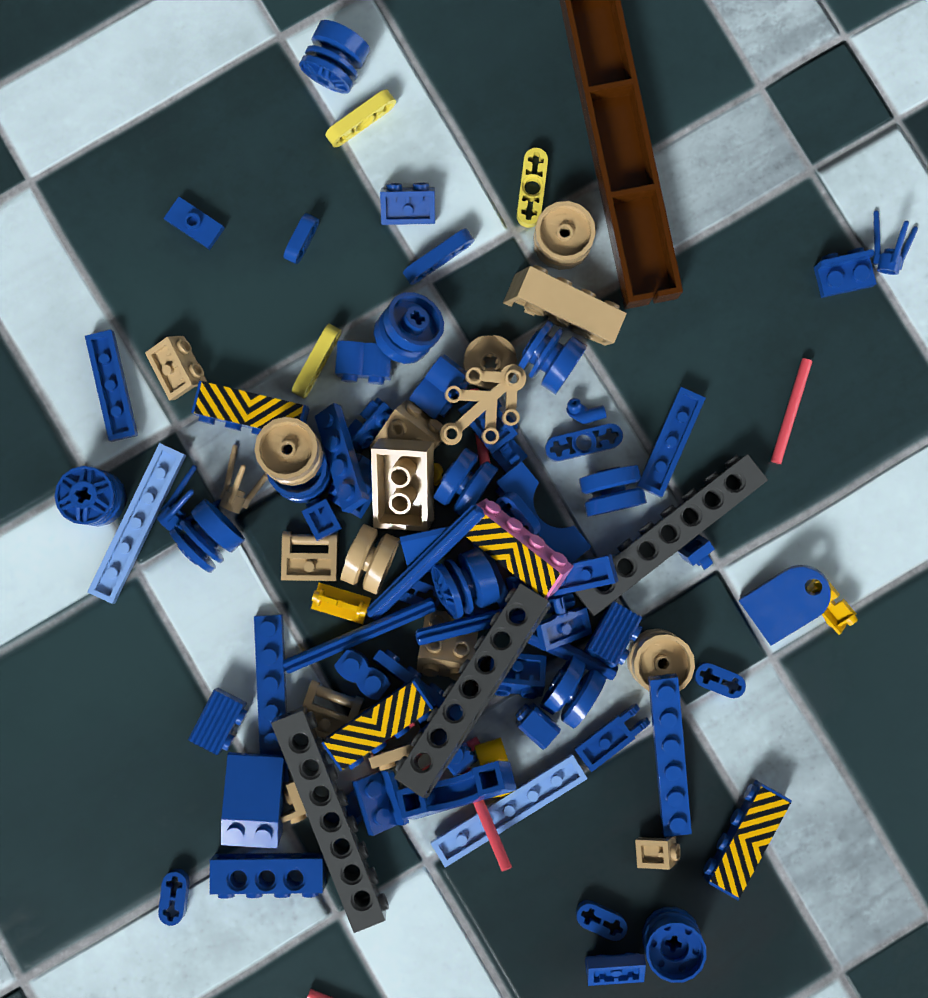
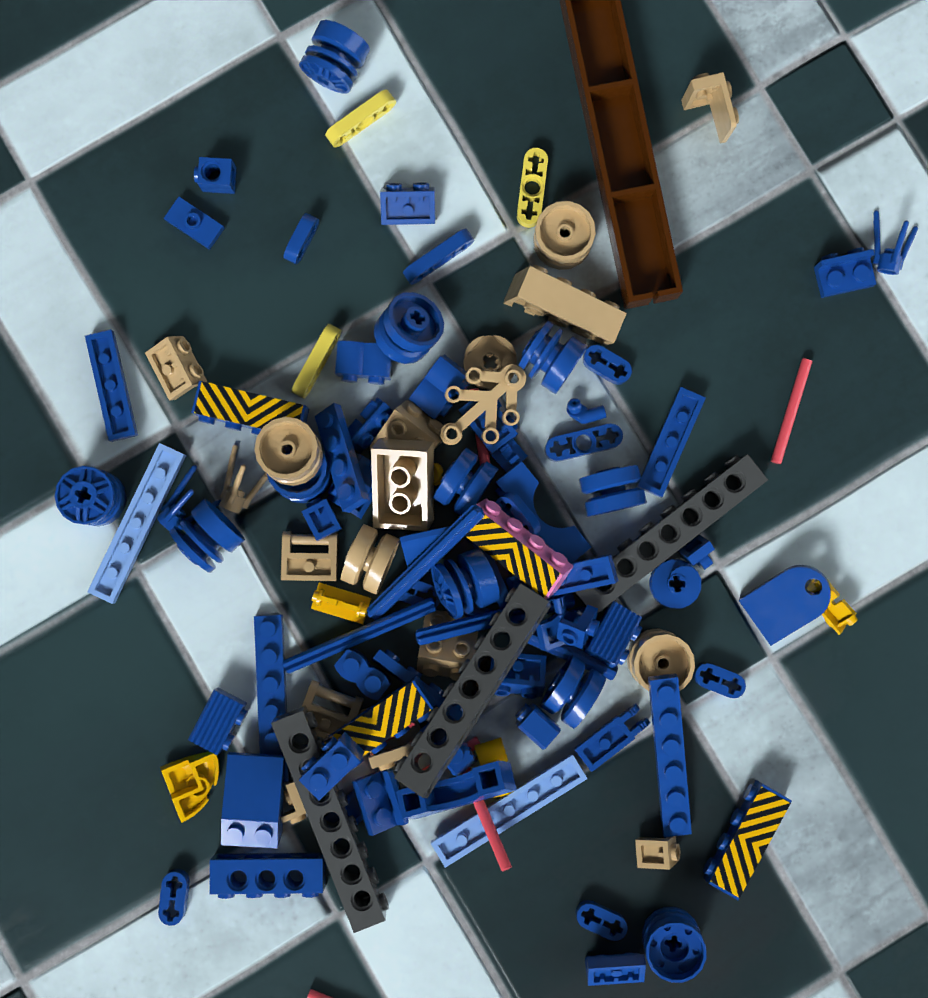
(190, 782): none -> yellow brick
(224, 183): none -> blue brick
(331, 766): none -> blue brick
(578, 634): none -> blue bracket
(610, 359): none -> blue beam
(683, 572): none -> blue piece
(716, 91): none -> tan bracket

